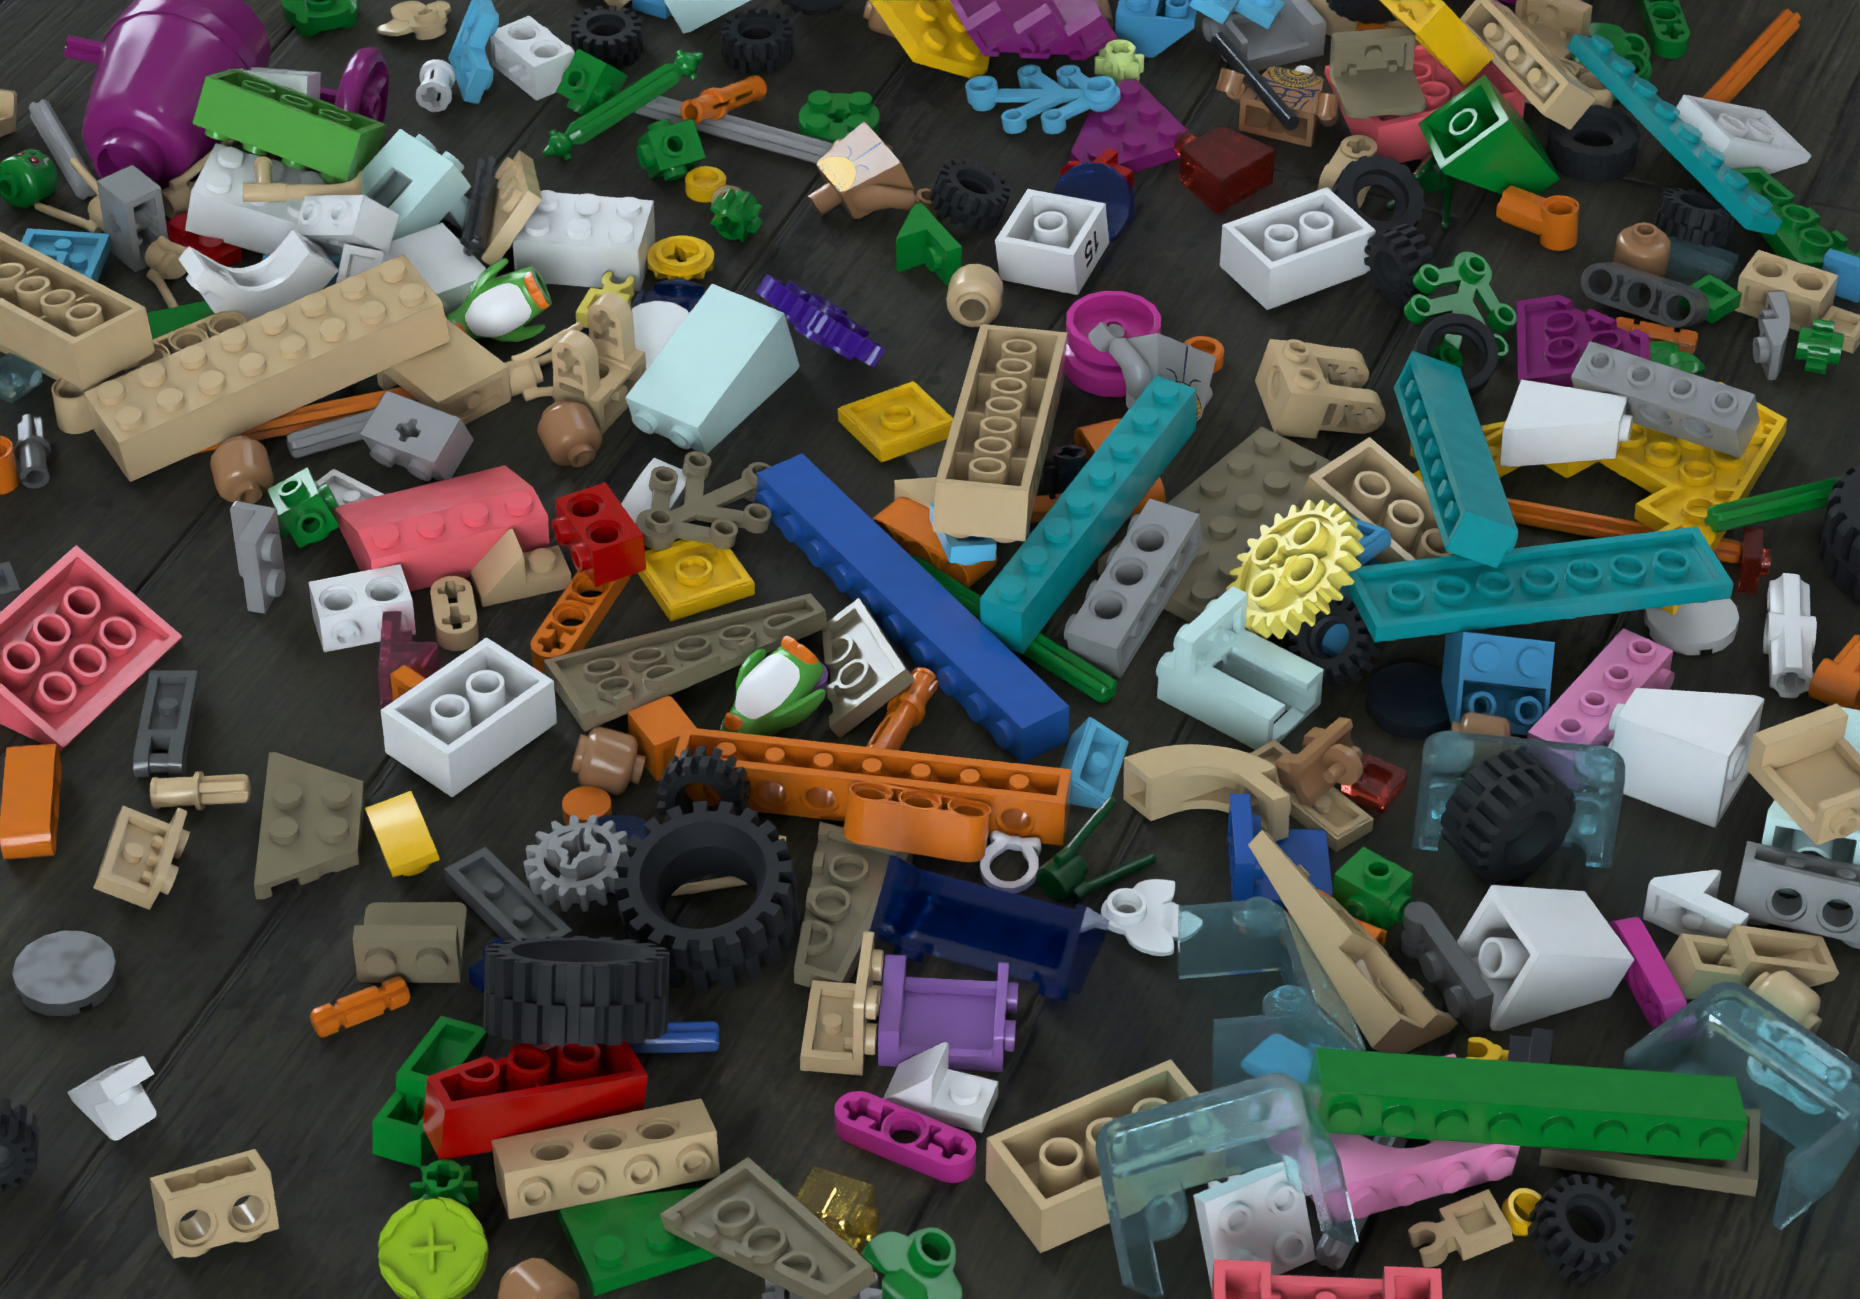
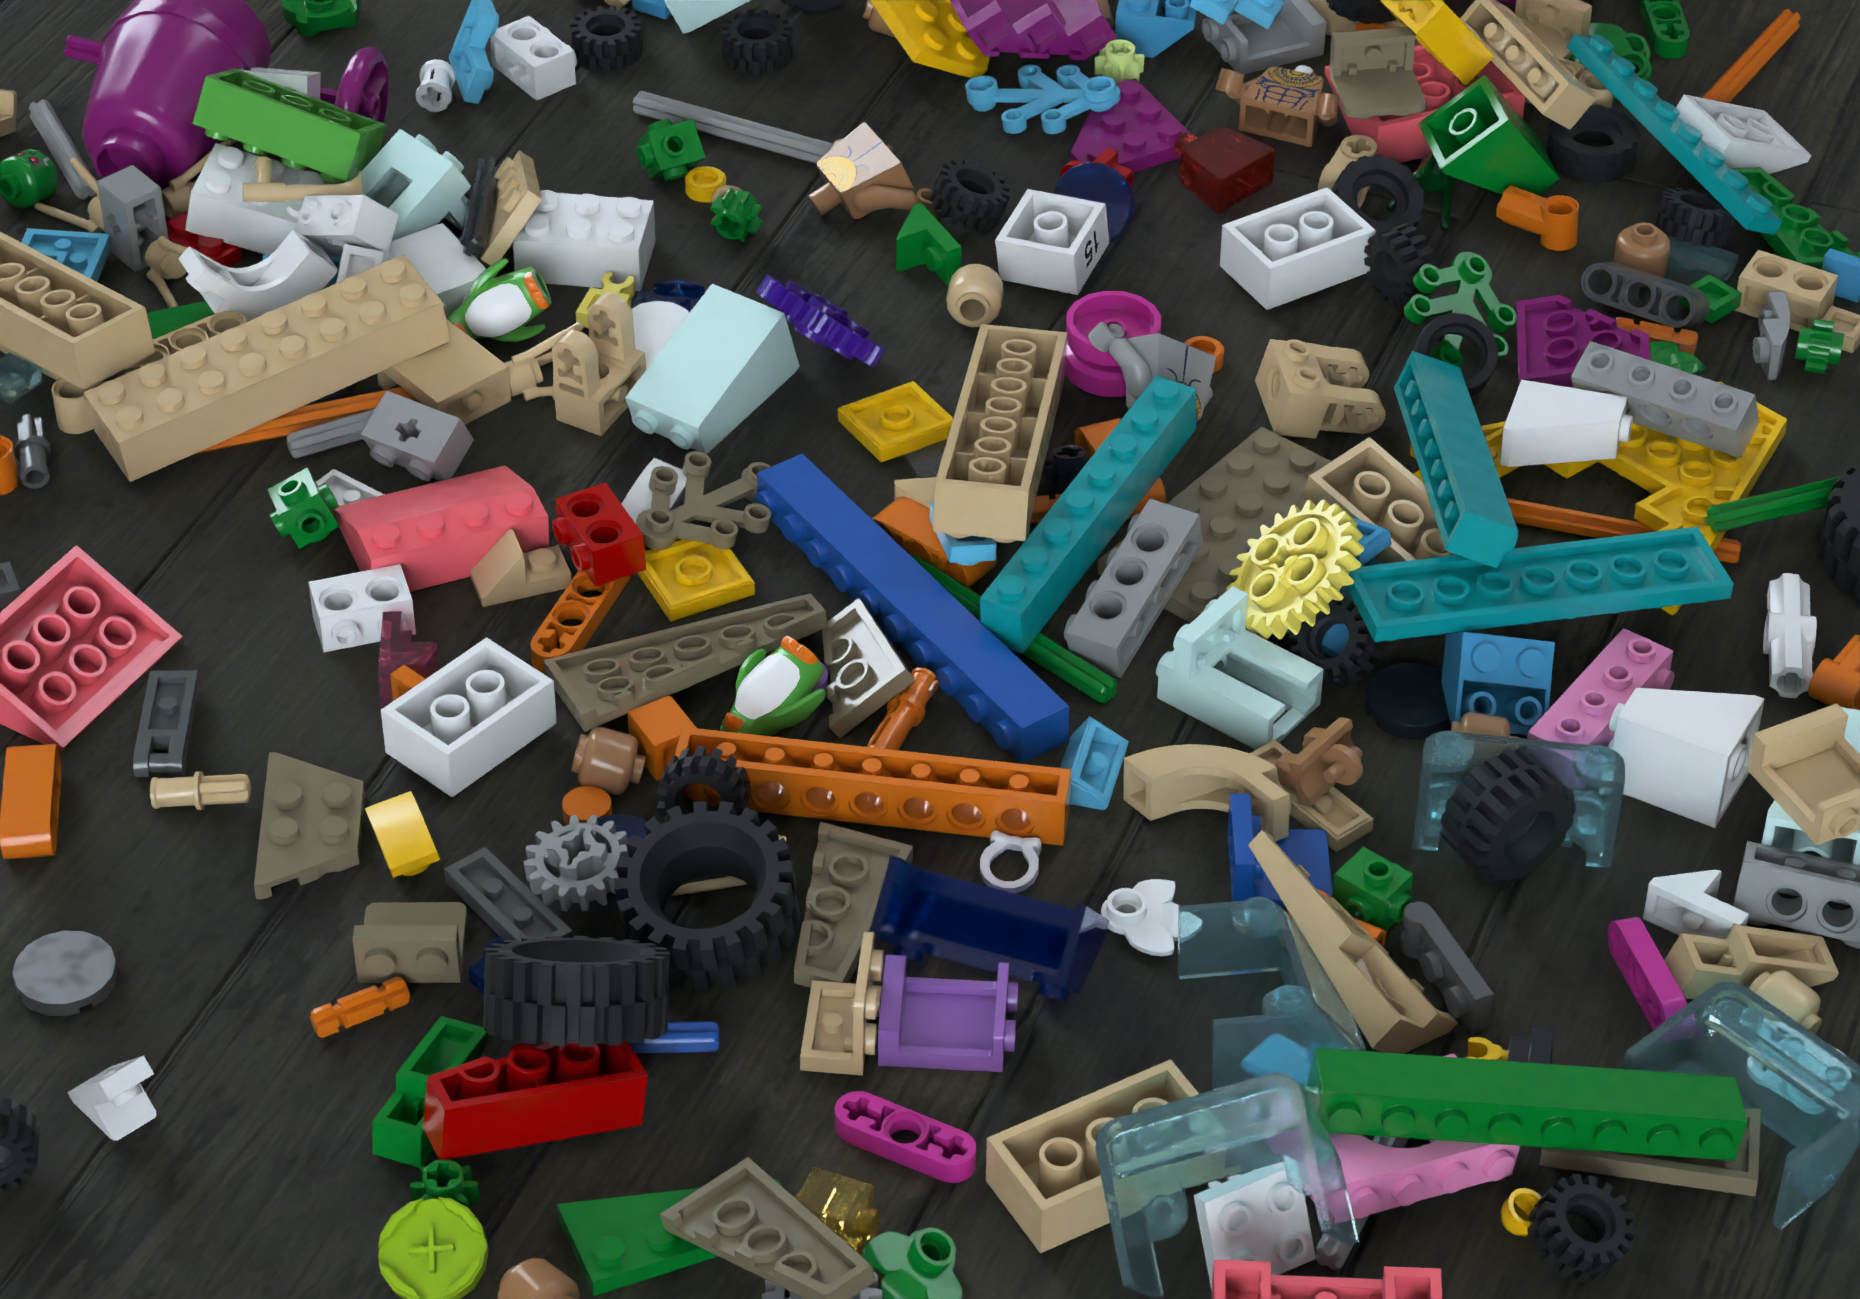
(141, 856): tan bracket -> none
(213, 1191): tan brick -> none
(240, 469): medium nougat head -> none
(258, 553): light grey bracket -> none
(413, 16): tan plate -> none
(461, 612): tan beam -> none
(568, 433): medium nougat head -> none
(589, 82): green brick -> none
(605, 1158): tan brick -> none
(622, 104): green wheel -> none
(695, 253): yellow gear -> none
(716, 102): orange pin -> none
(824, 110): green plate -> none
(917, 821): orange beam -> none
(942, 1093): white slope -> none
(1066, 870): dark green plant -> none
(1255, 81): black bar -> none
(1378, 784): clear red plate -> none
(1465, 1226): tan plate -> none
(1542, 952): white slope -> none
(1694, 626): white tile -> none
(1753, 560): clear red plate -> none

